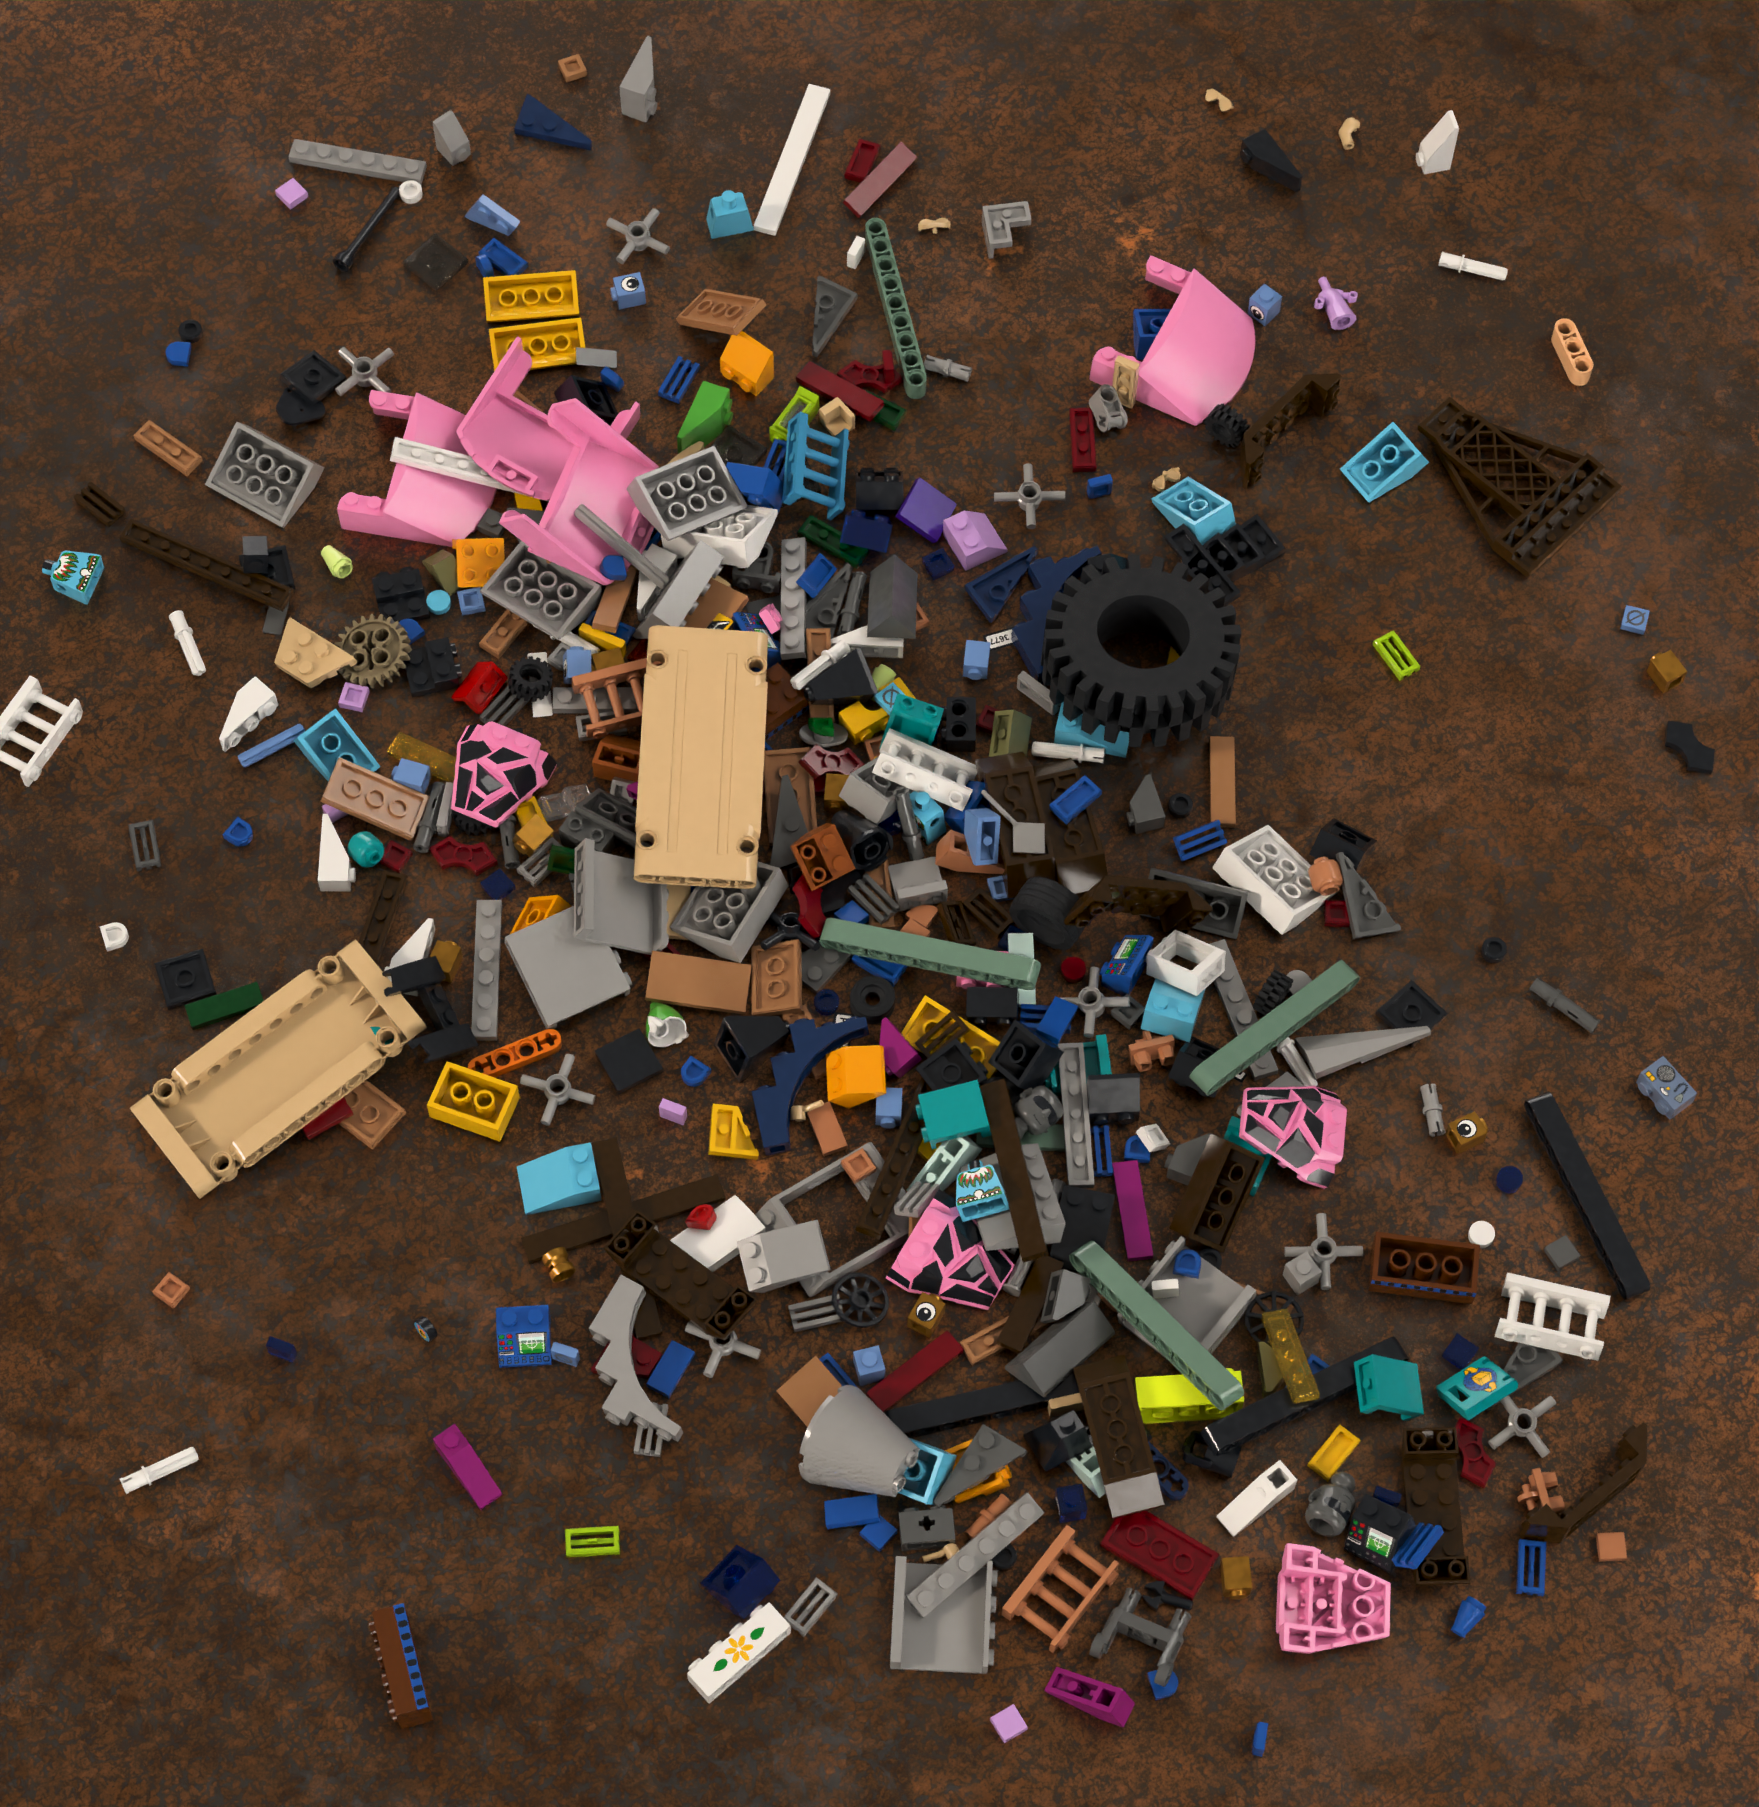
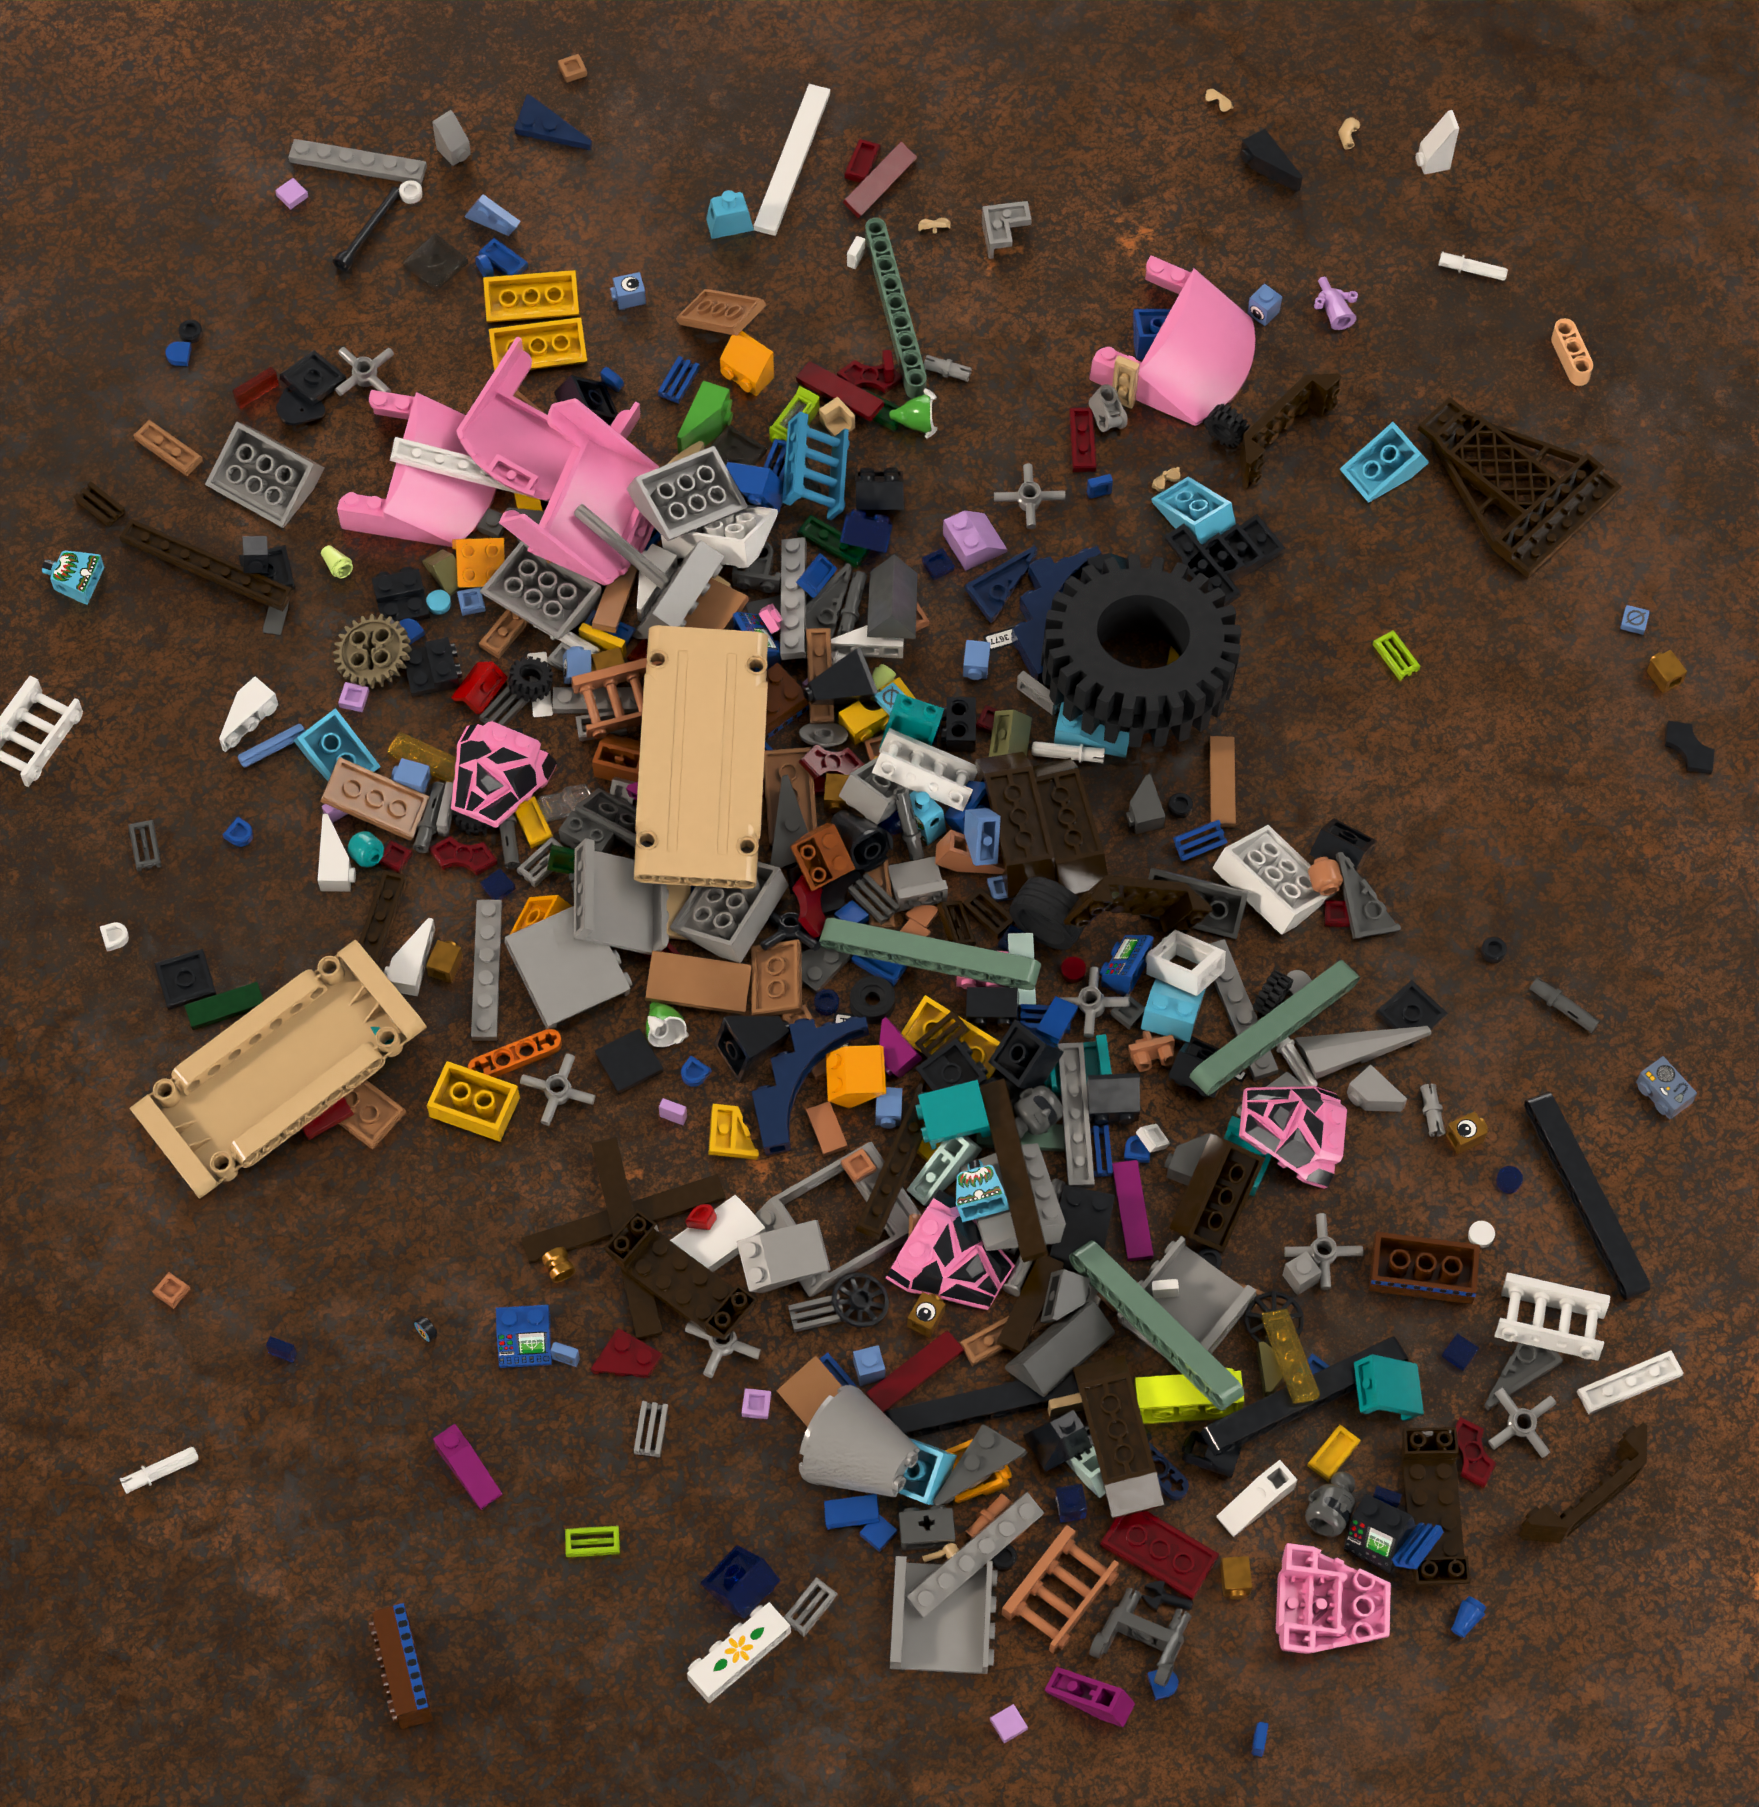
(184, 635): white axle -> none
(255, 387): none -> clear red tile
(309, 656): tan wing -> none
(425, 977): black wedge -> none
(532, 836): pearl gold brick -> none
(559, 1180): medium azure slope -> none
(596, 357): sticker -> none
(613, 568): blue tile -> none
(615, 1327): light grey arch -> none
(637, 236): light grey bar -> none
(638, 87): light grey slope -> none
(670, 1369): blue tile -> none
(720, 622): sticker -> none
(756, 1403): none -> lavender tile
(798, 1112): tan hand -> none
(821, 726): green tile -> none
(822, 663): white axle -> none
(831, 307): dark grey wing -> none
(913, 1198): light grey tile -> none
(917, 413): none -> bright green hat
(925, 510): dark purple tile -> none
(1026, 836): light grey piece -> none
(1075, 799): blue tile -> none
(1187, 1264): blue tile -> none
(1375, 1092): none -> light grey slope
(1482, 1384): teal container -> none
(1529, 1589): blue tile -> none
(1540, 1483): nougat hips -> none
(1562, 1253): dark grey tile -> none
(1611, 1546): nougat tile -> none
(1630, 1382): none -> white tile

